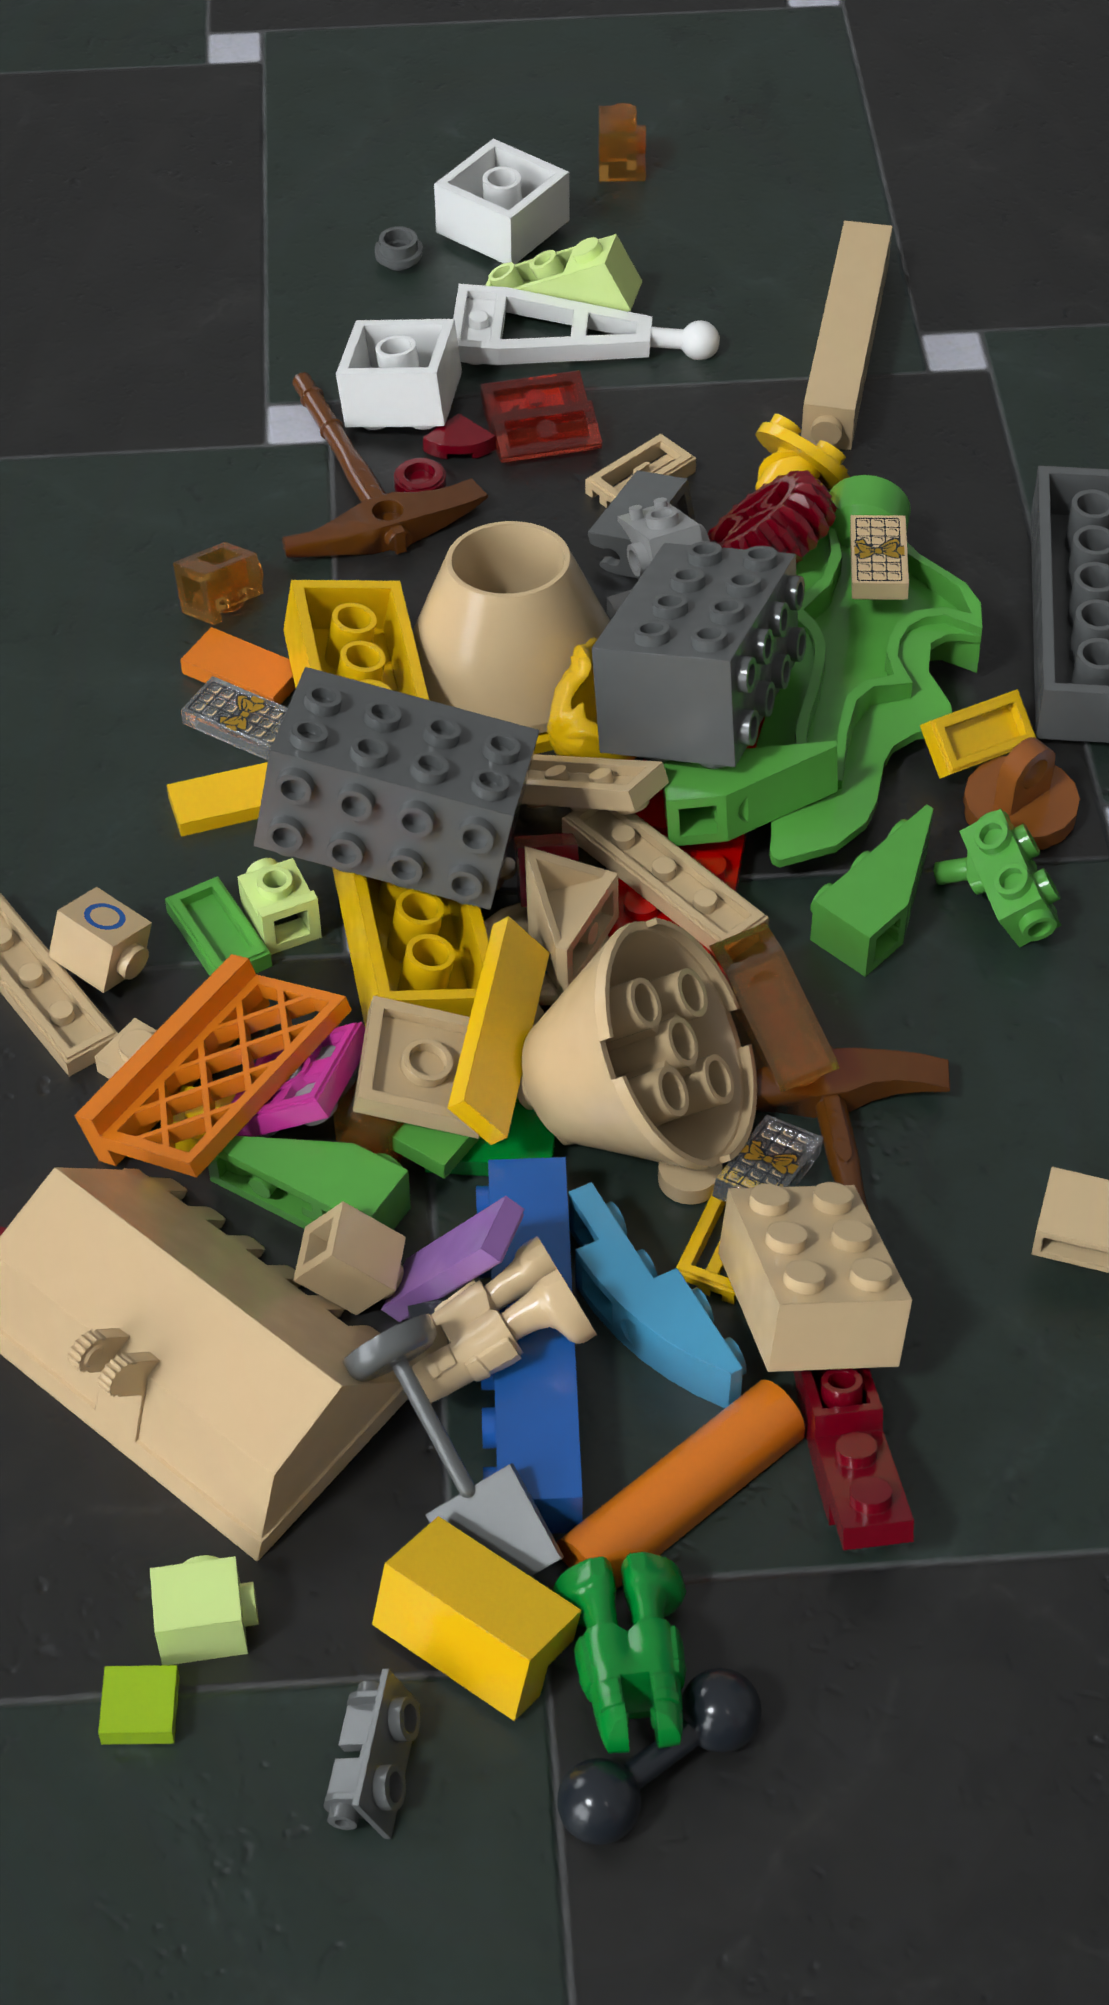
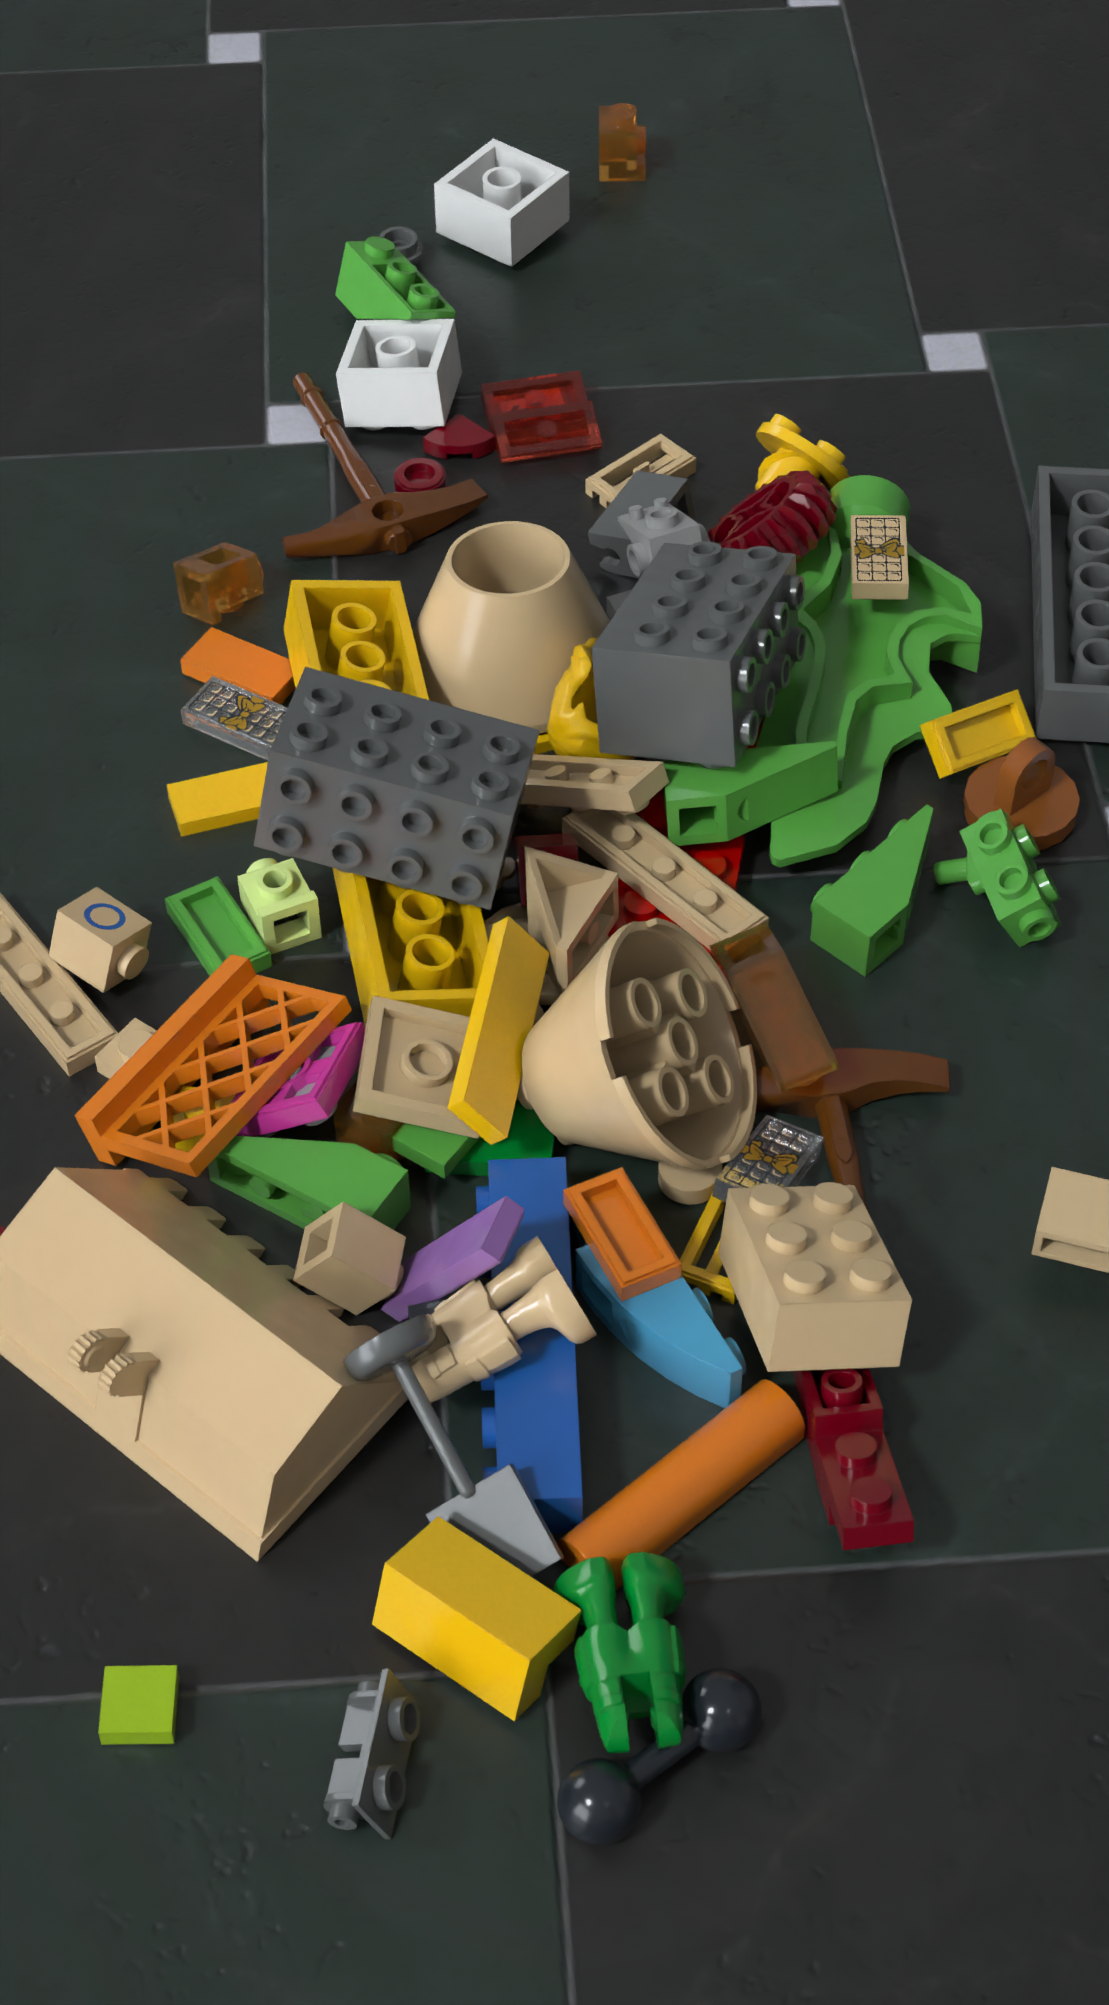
(201, 1609): yellowish green brick -> none
(384, 285): none -> bright green slope
(481, 320): white plate -> none
(587, 273): yellowish green slope -> none
(622, 1234): none -> orange tile
(846, 334): tan brick -> none

